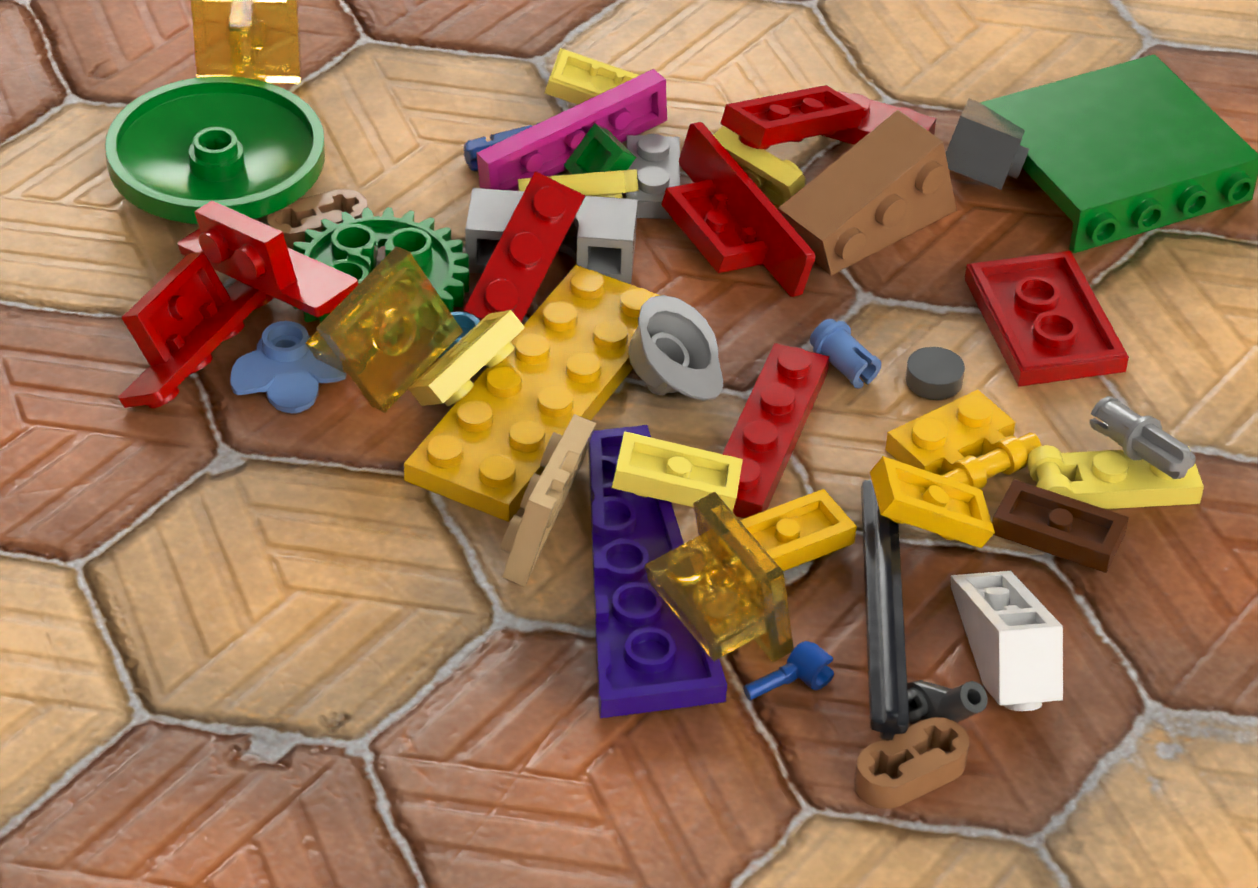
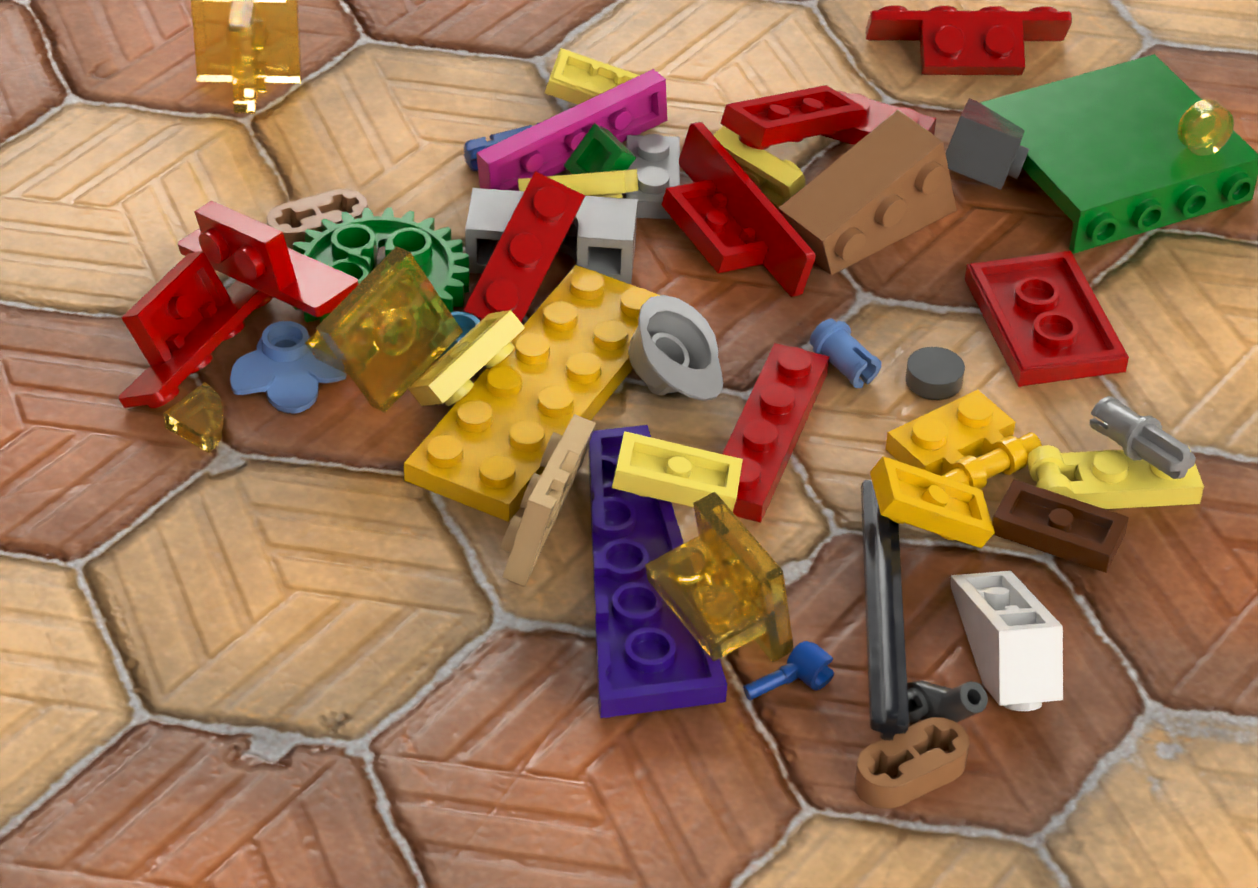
(198, 418): none -> clear yellow tile
(217, 143): green dish -> none
(802, 529): yellow plate -> none
(969, 41): none -> red bracket
(1205, 127): none -> clear yellow tile

